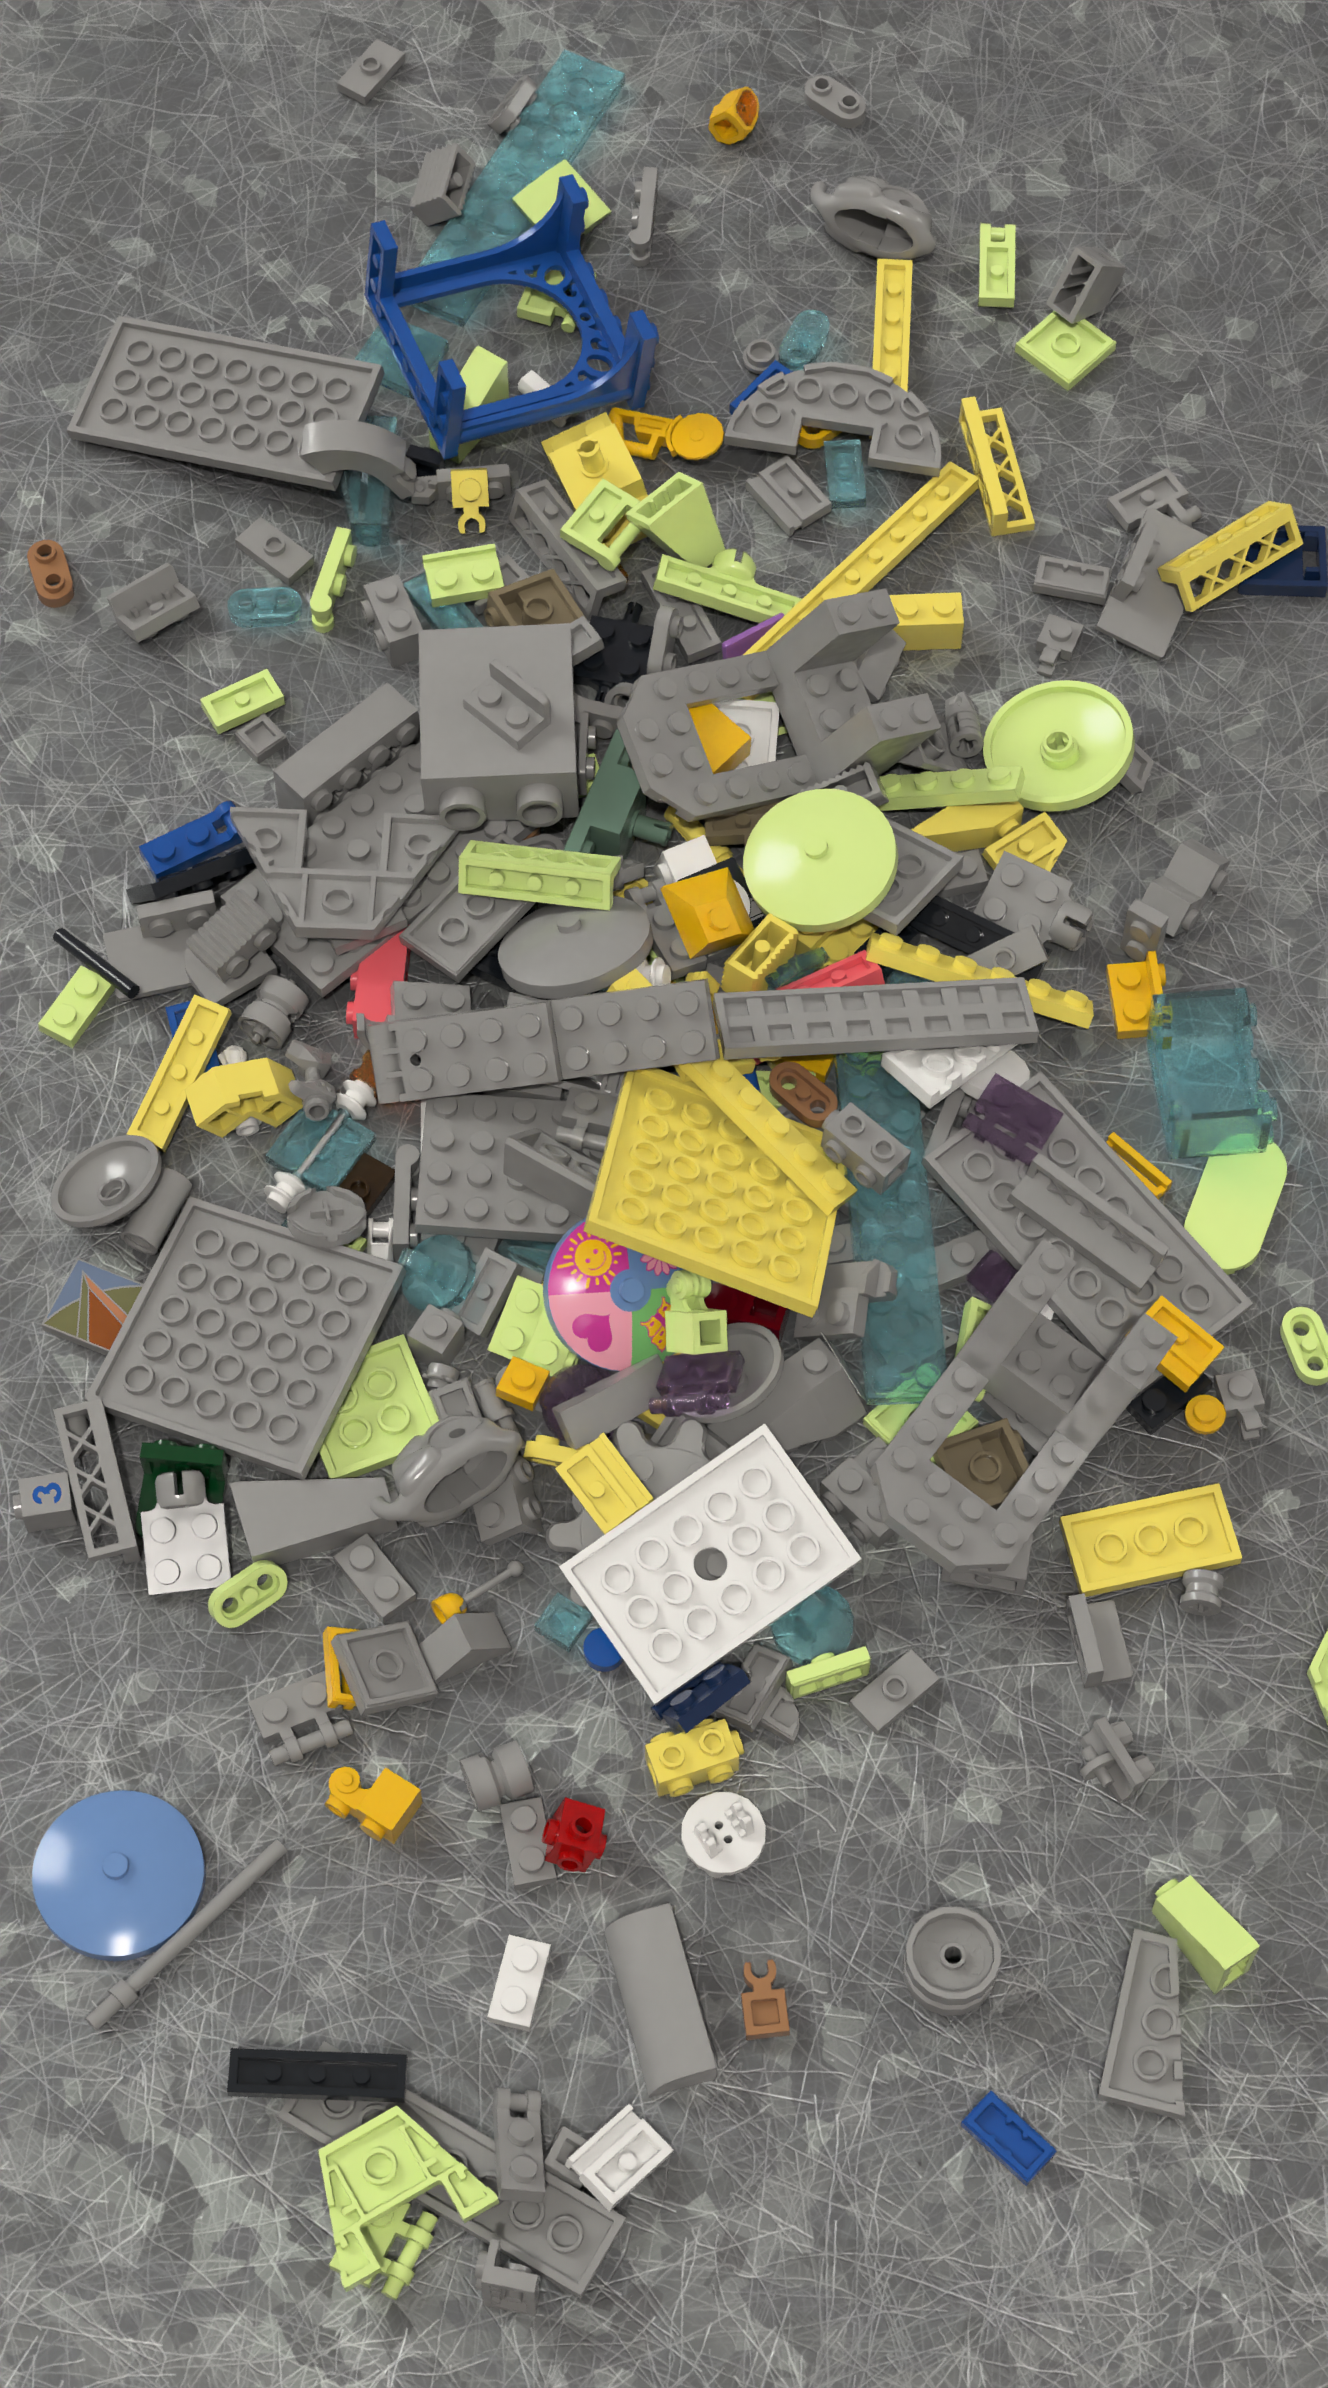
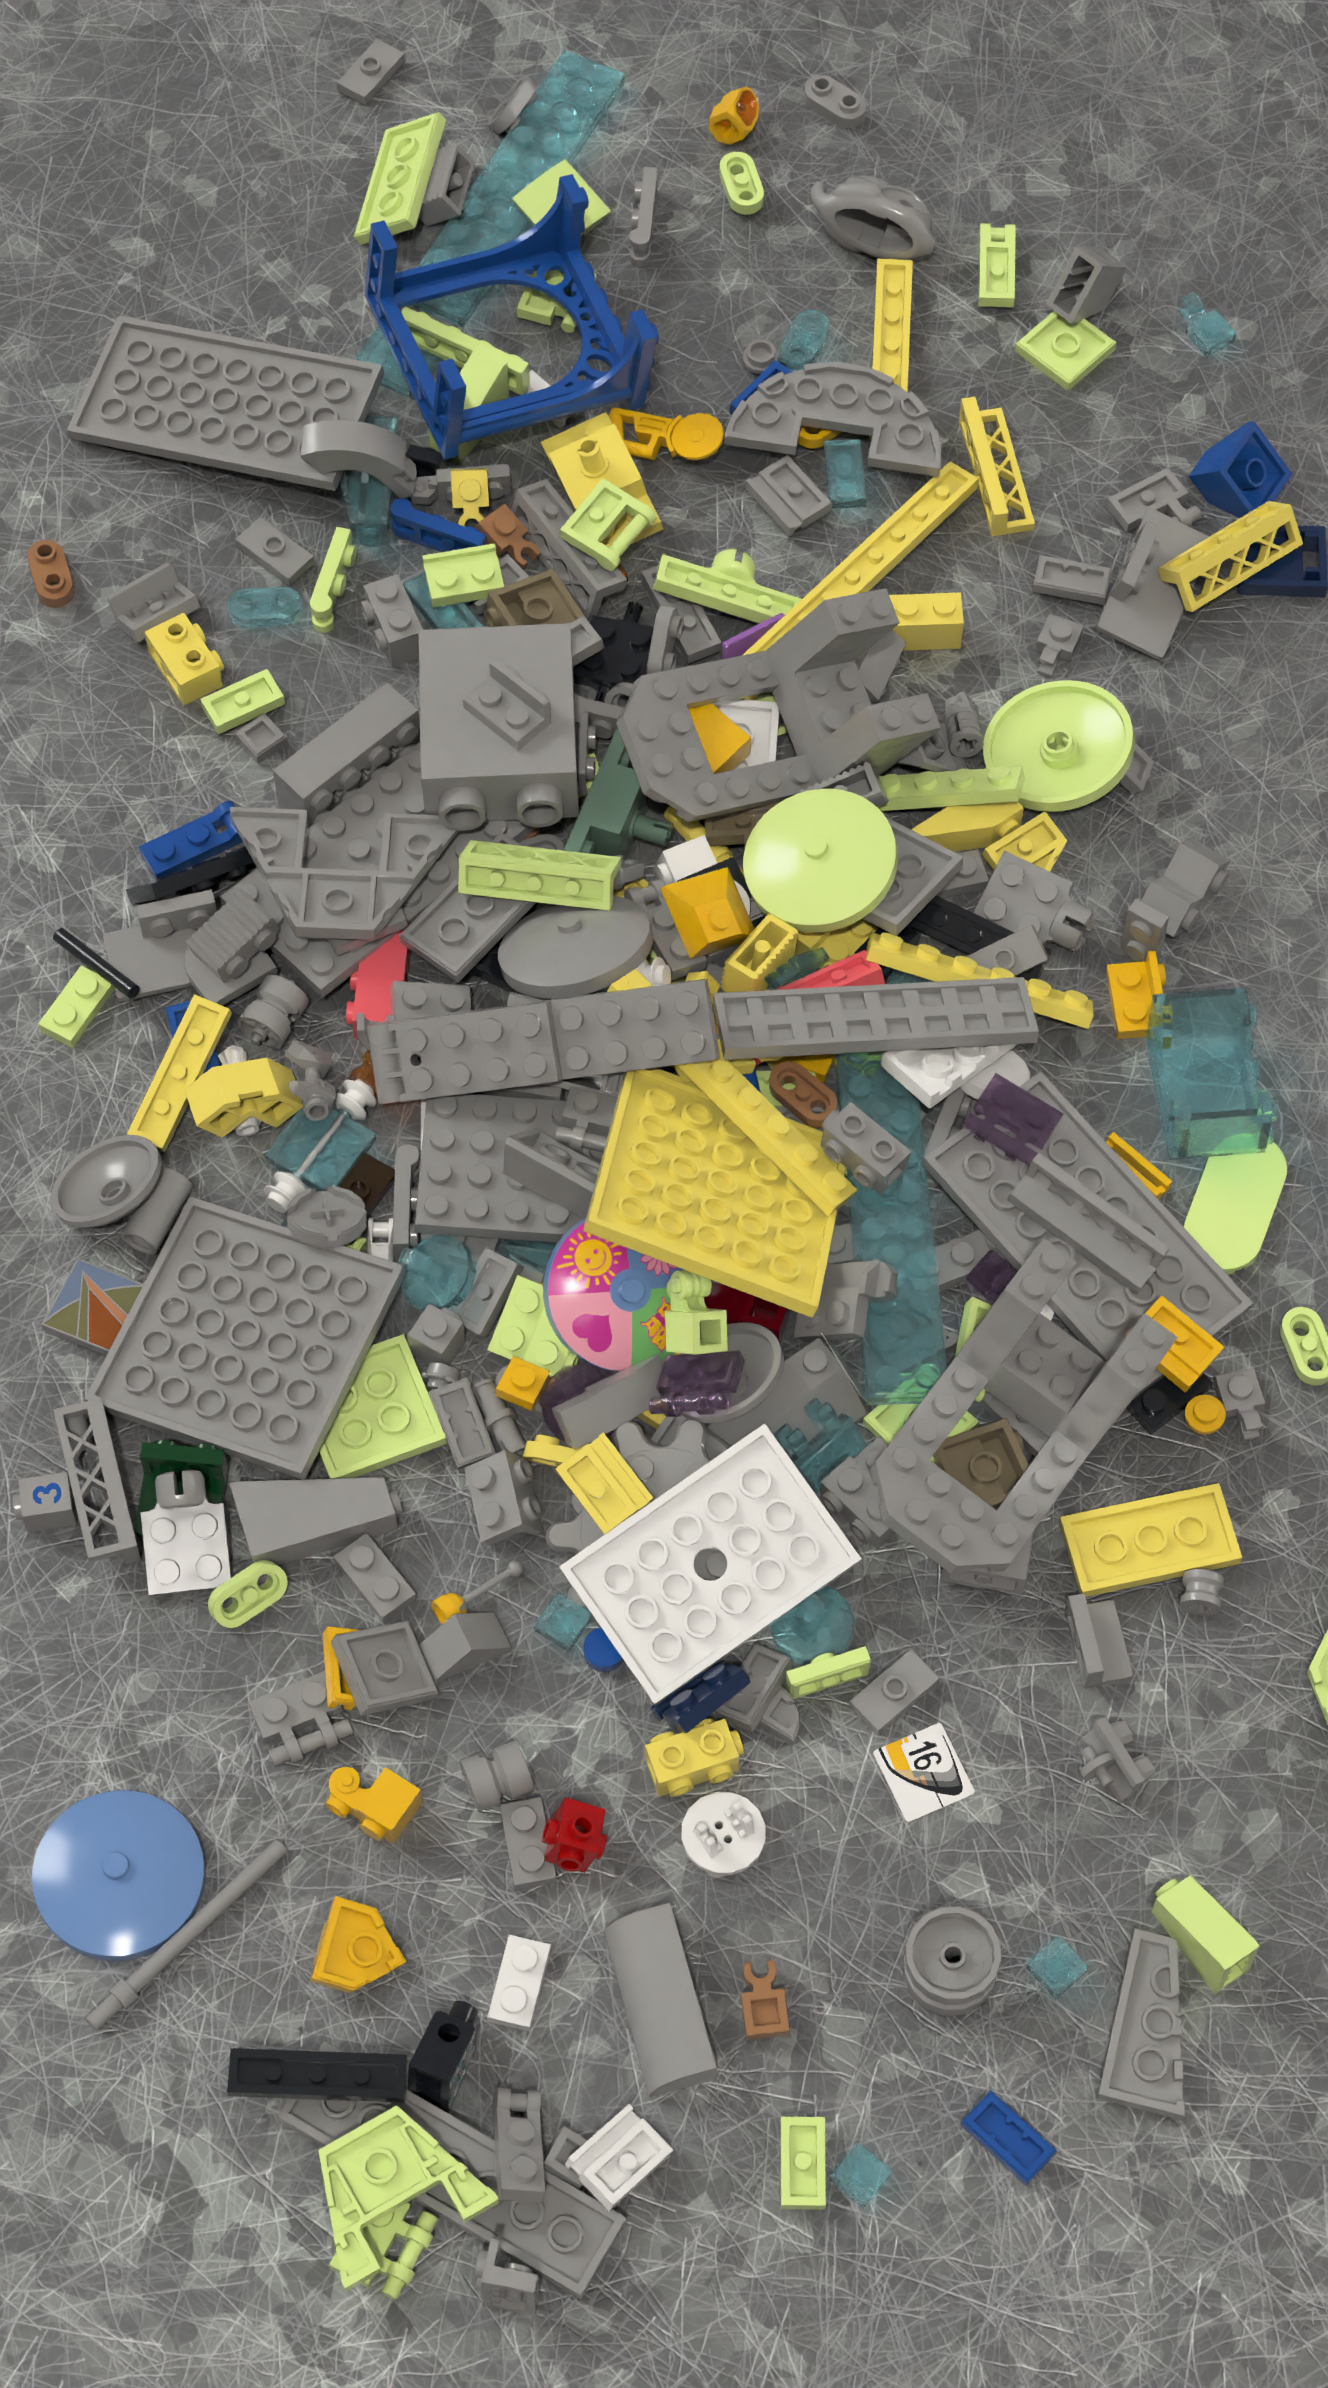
(184, 658): none -> light yellow brick
(354, 1948): none -> yellow plate
(401, 176): none -> yellowish green tile
(432, 530): none -> blue plate
(444, 2055): none -> black torso
(449, 1470): light grey piece -> none
(451, 343): none -> yellowish green plate
(508, 535): none -> medium nougat plate
(680, 520): yellowish green slope -> none
(744, 189): none -> yellowish green plate
(803, 2163): none -> yellowish green plate
(828, 1449): none -> clear light blue plate
(861, 2175): none -> clear light blue plate
(923, 1772): none -> sticker
(1057, 1967): none -> clear light blue plate
(1206, 330): none -> clear light blue plate
(1241, 471): none -> blue slope

